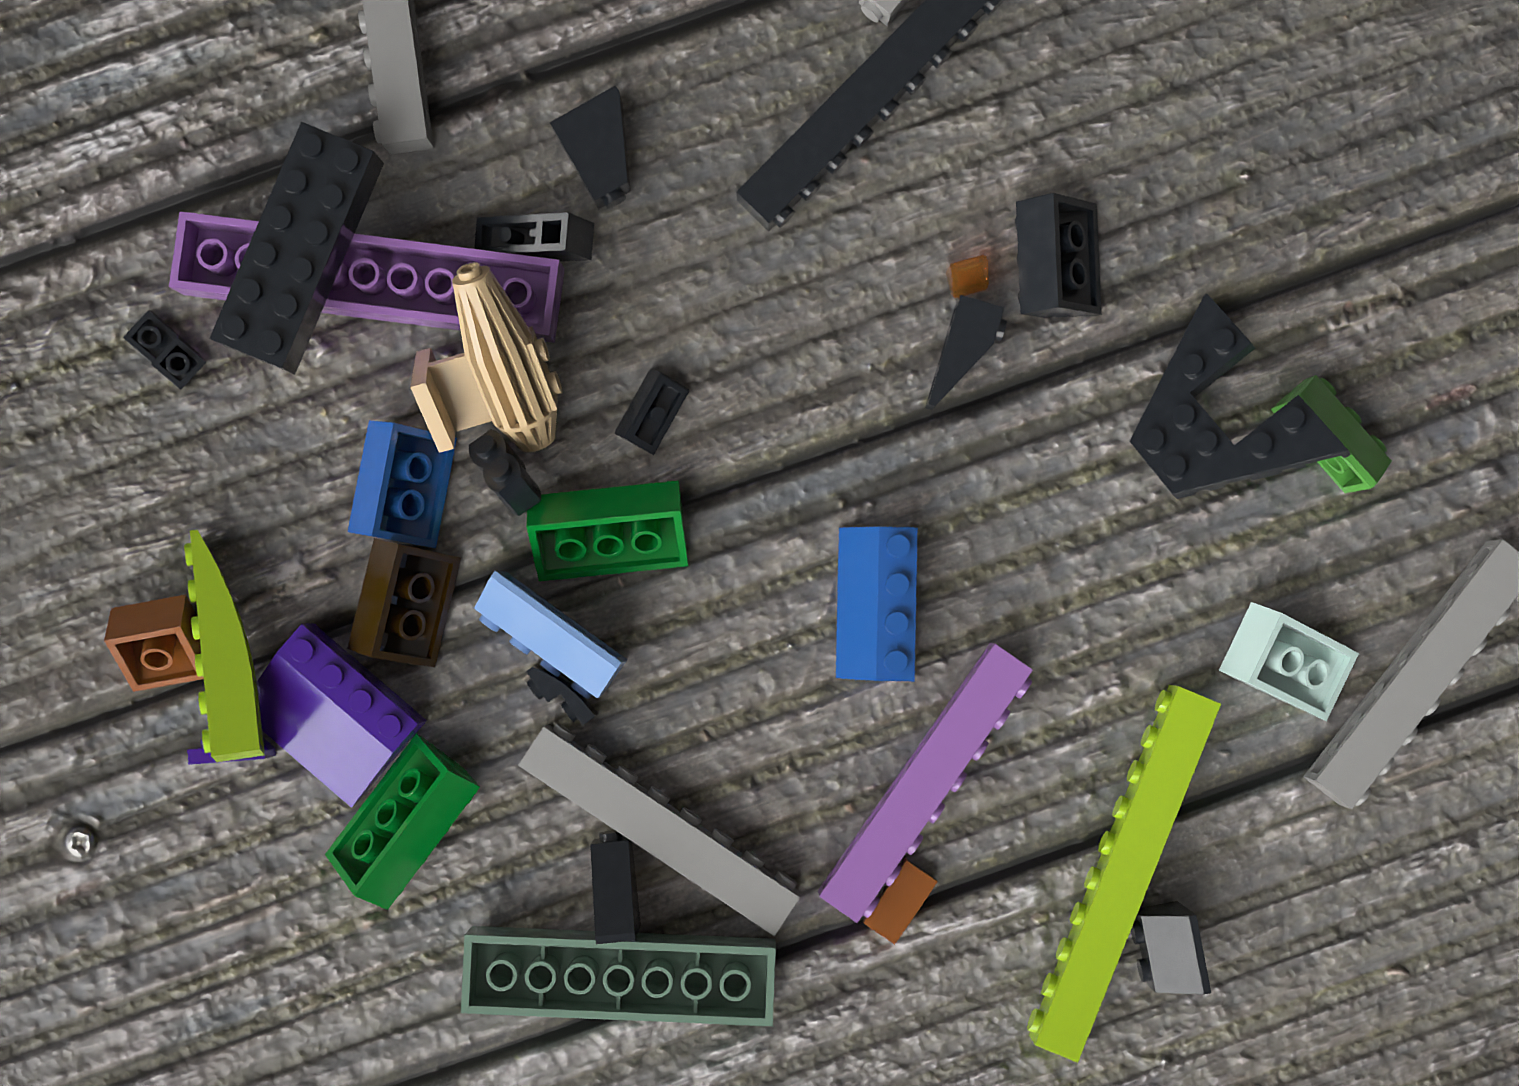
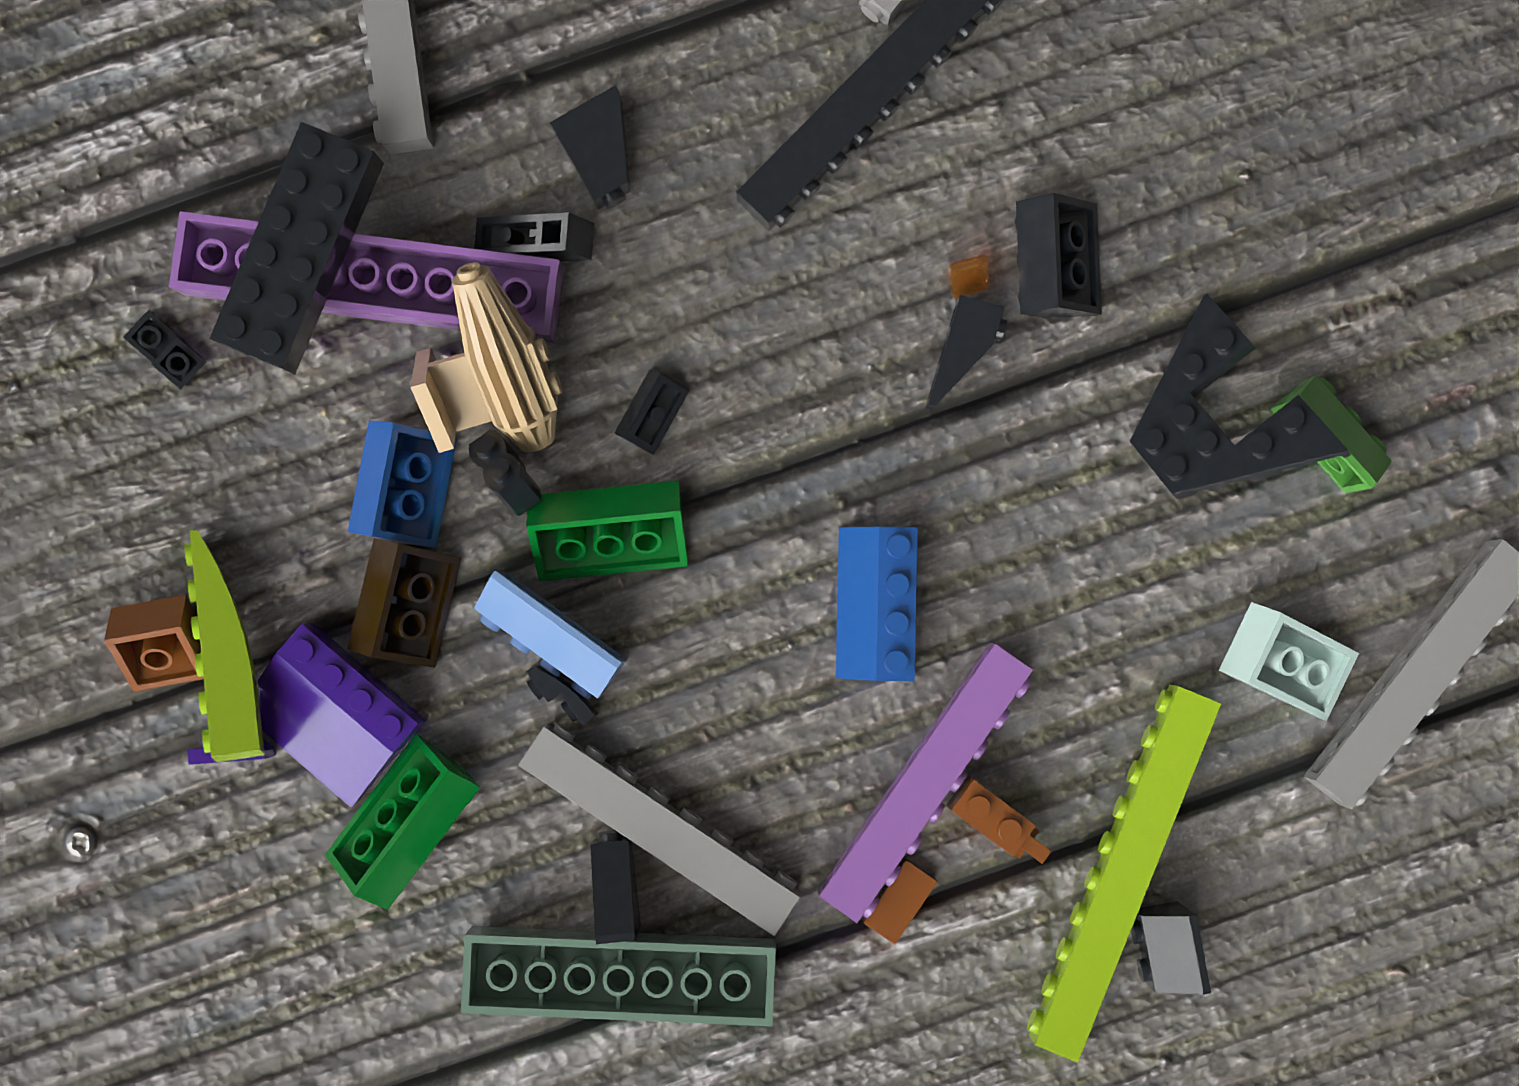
(997, 820): none -> dark orange hinge

